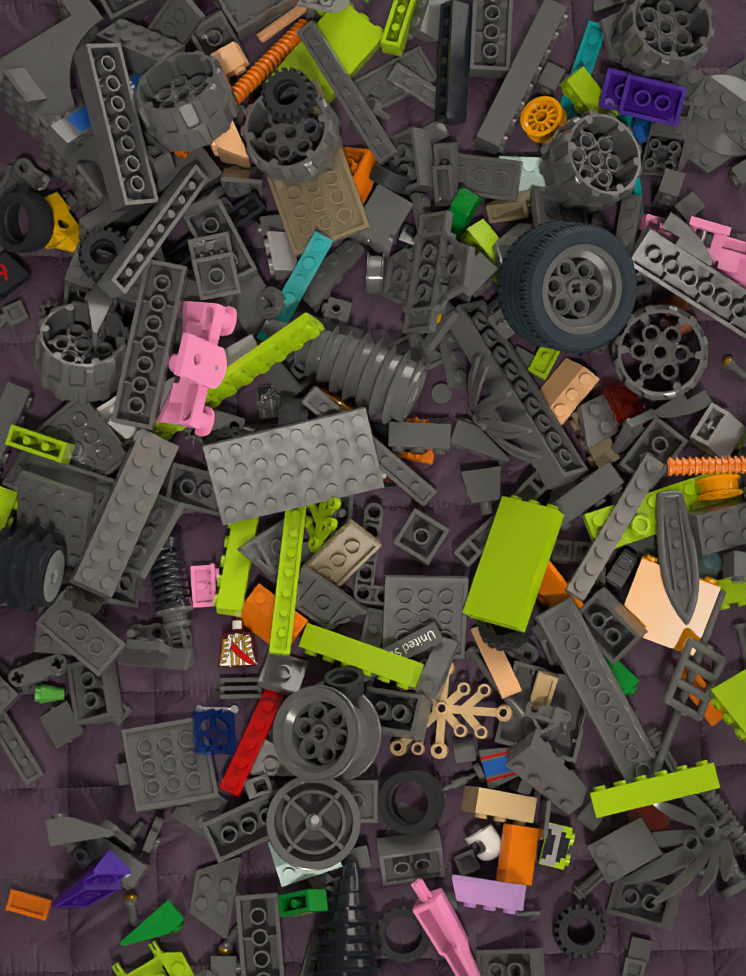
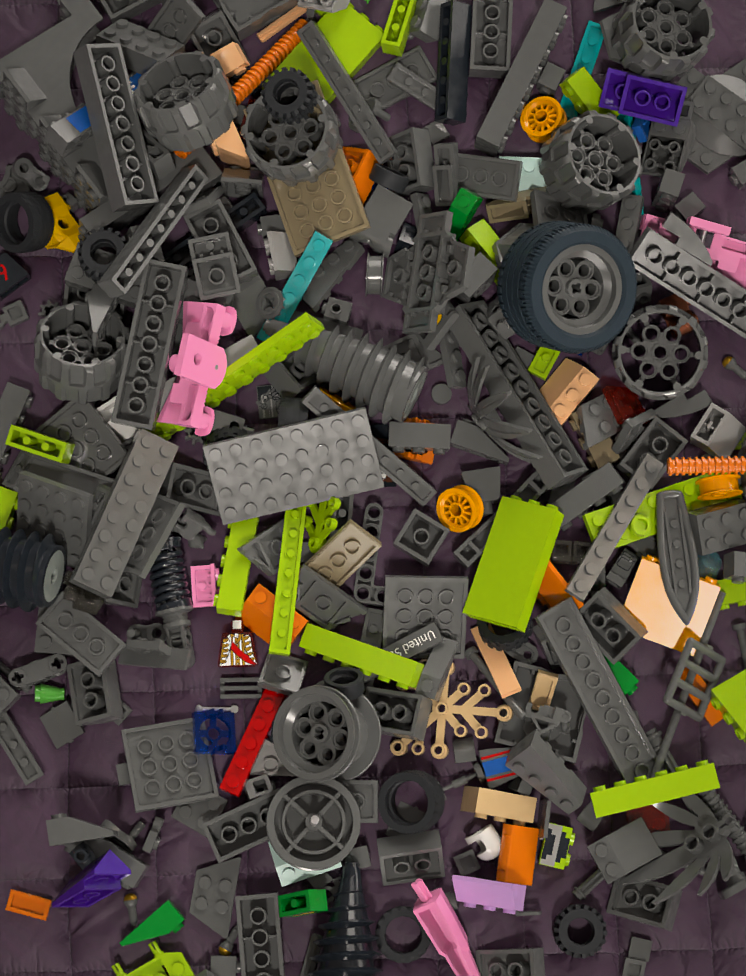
(190, 526): none -> dark grey animal
(470, 504): none -> light orange wheel

